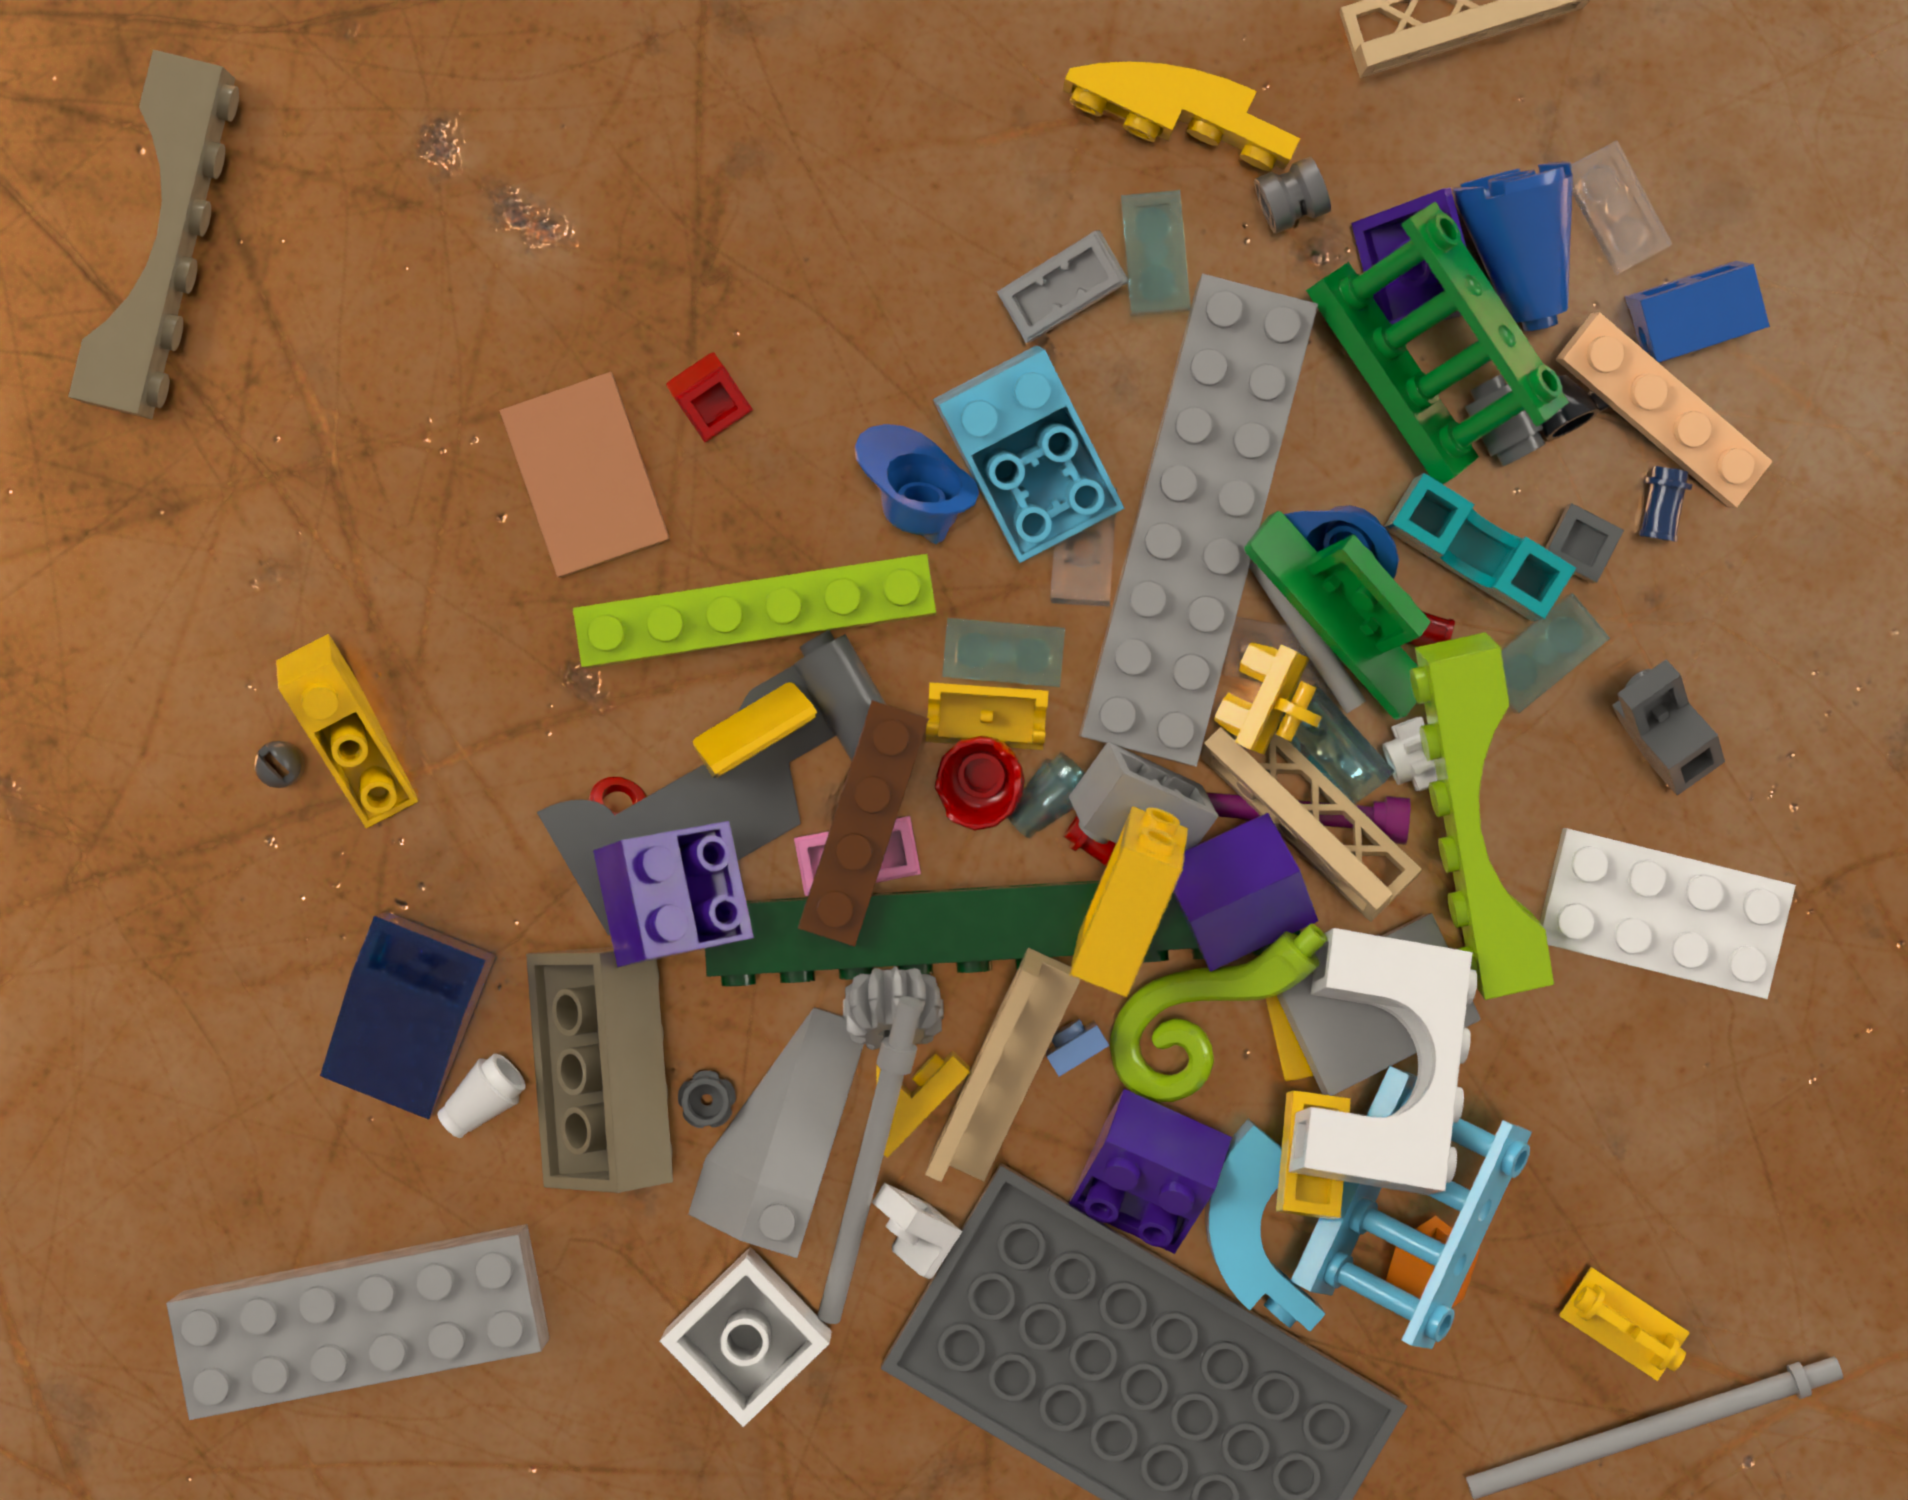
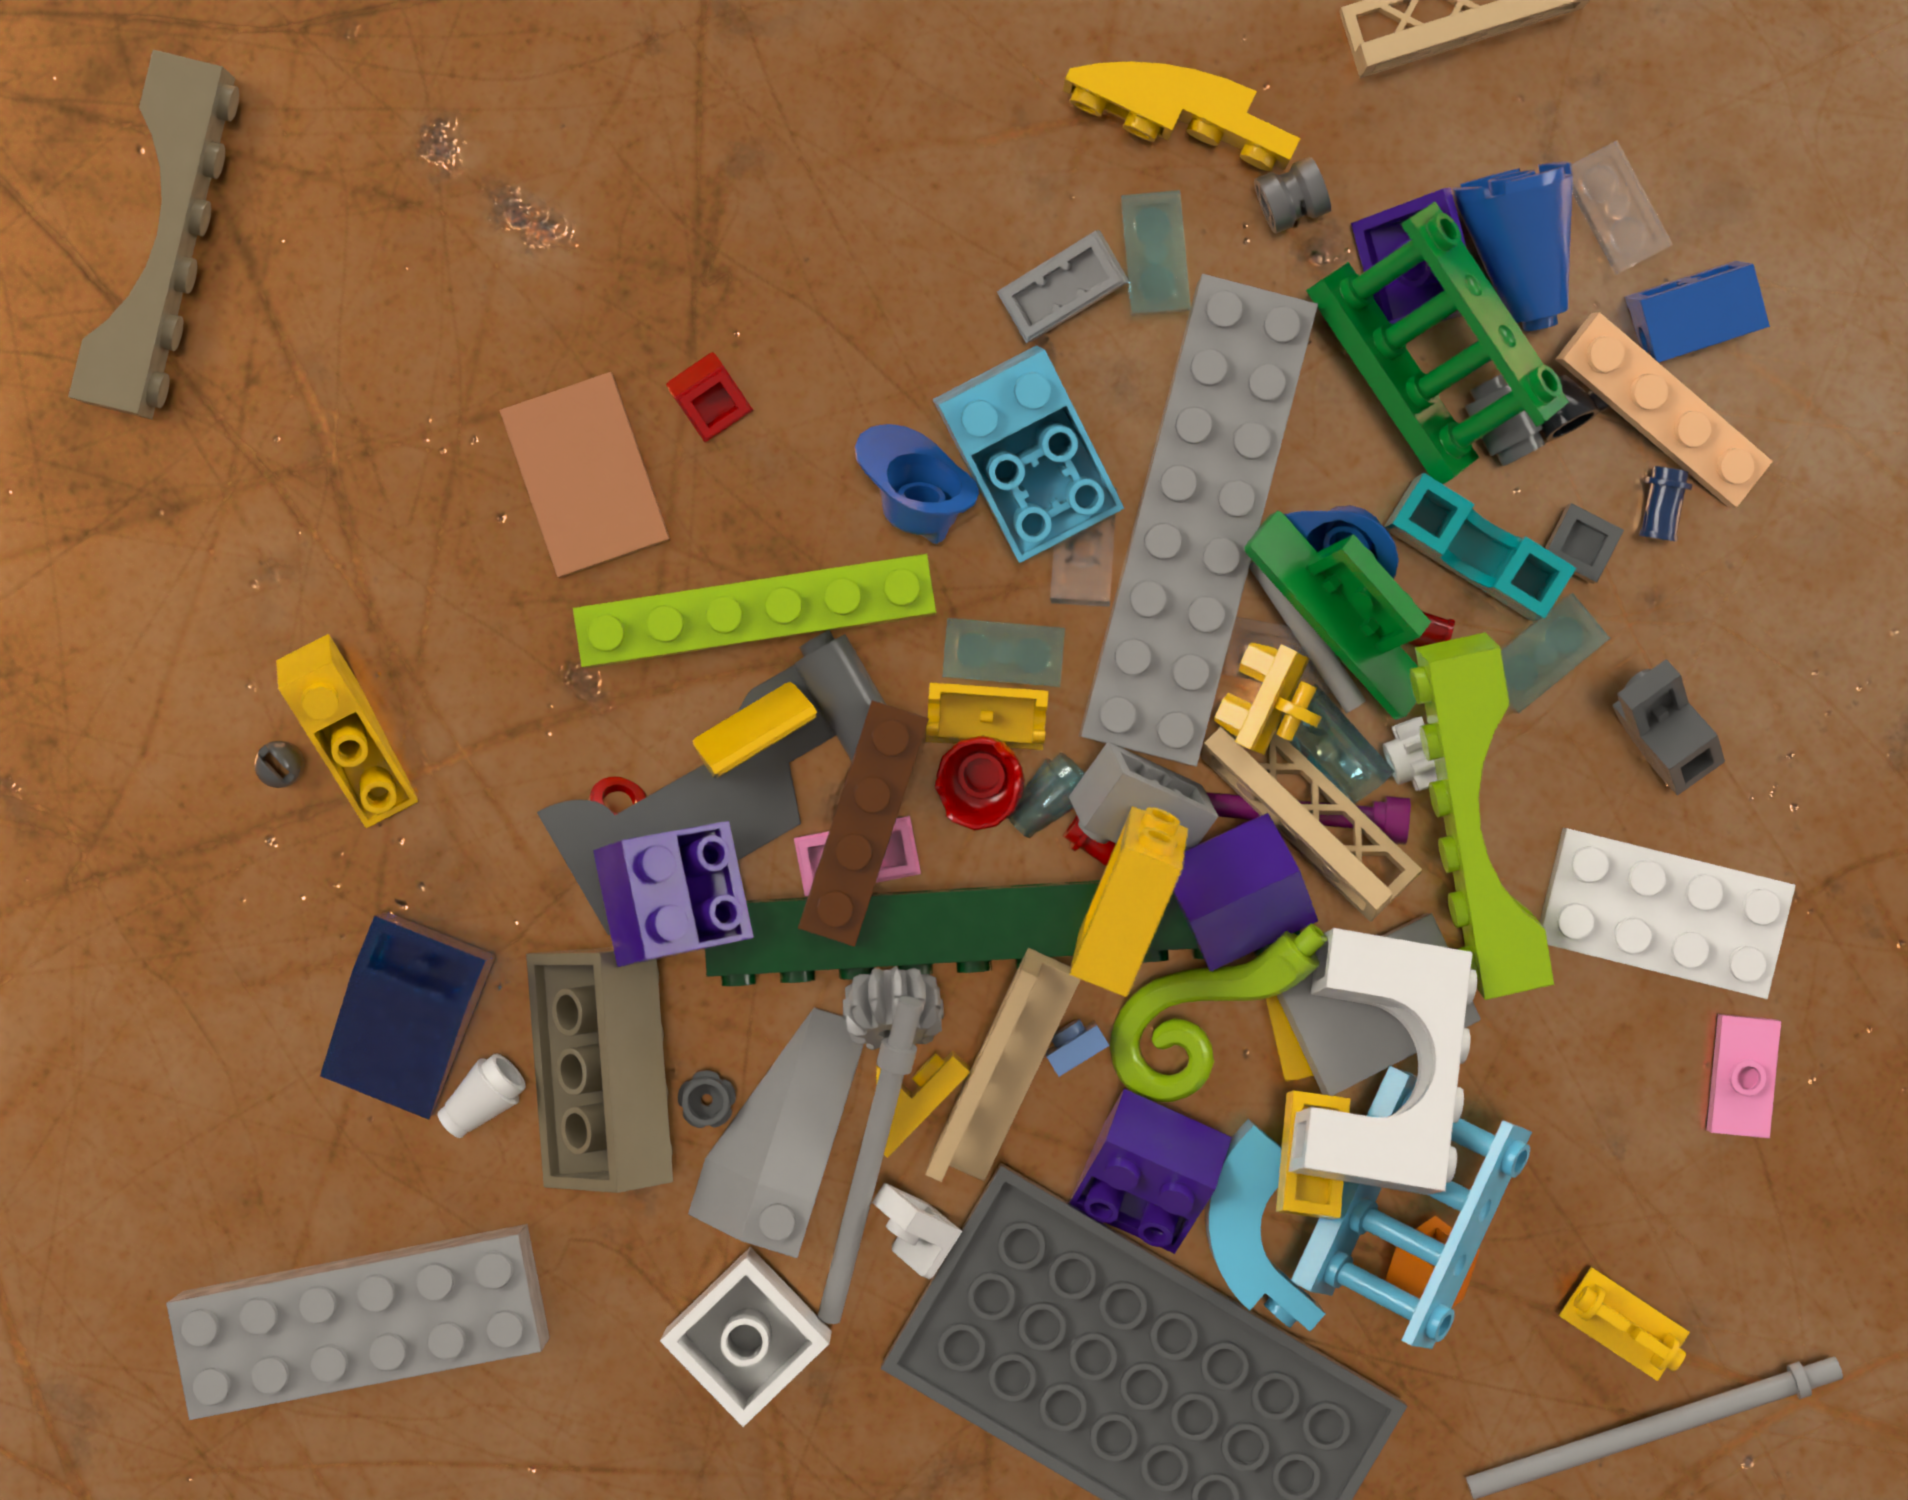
(1743, 1076): none -> bright pink plate

